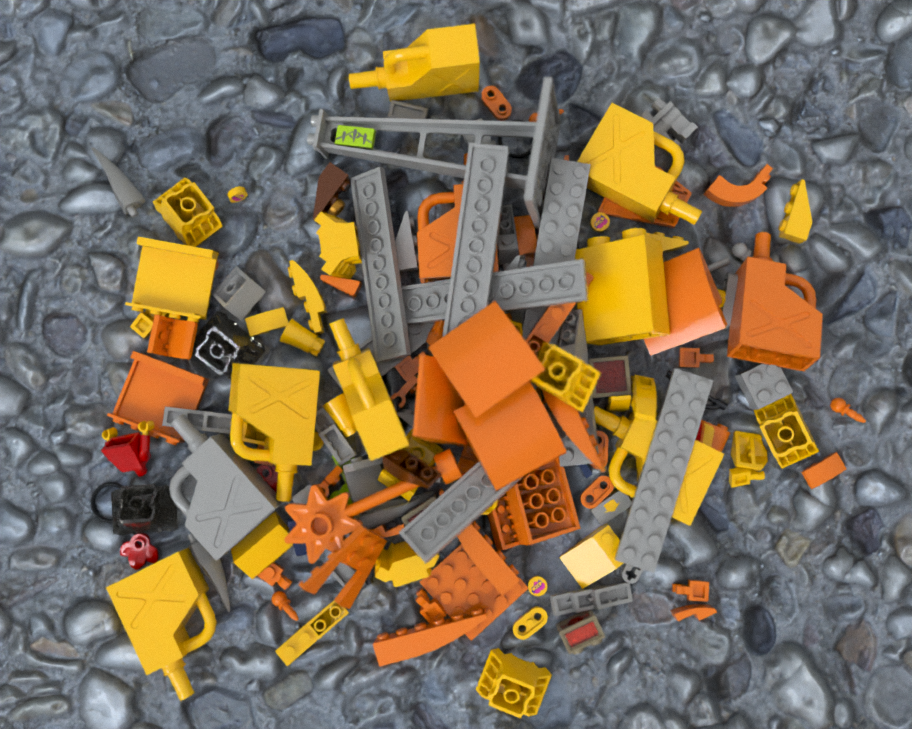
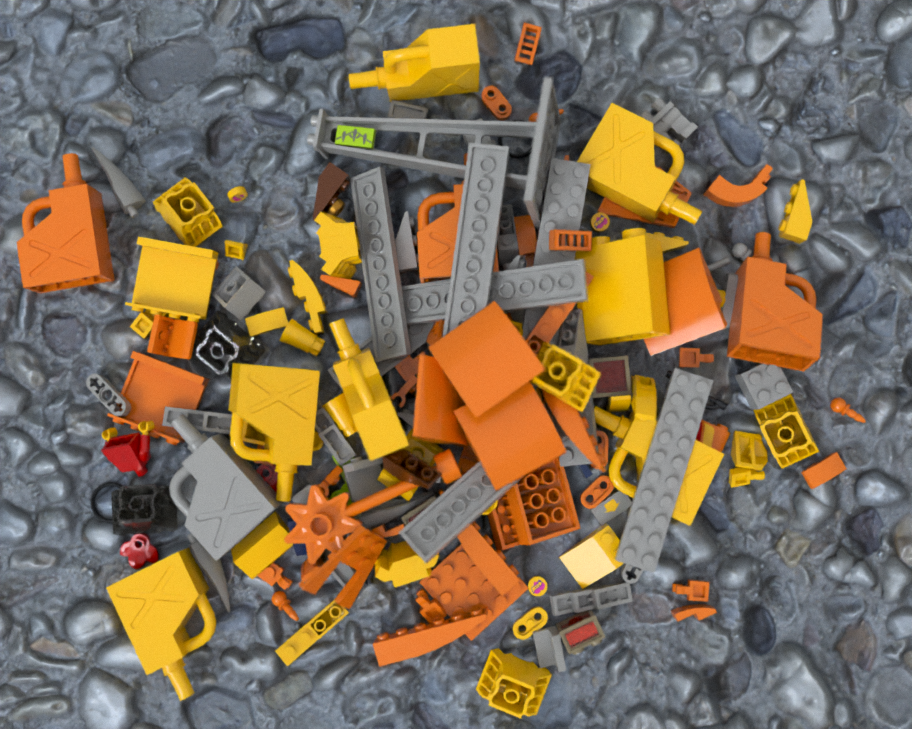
(71, 242): none -> orange piece
(116, 397): none -> light grey beam
(235, 249): none -> yellow slope
(306, 568): none -> orange slope
(533, 29): none -> orange slope
(549, 648): none -> light grey panel
(557, 240): none -> orange slope

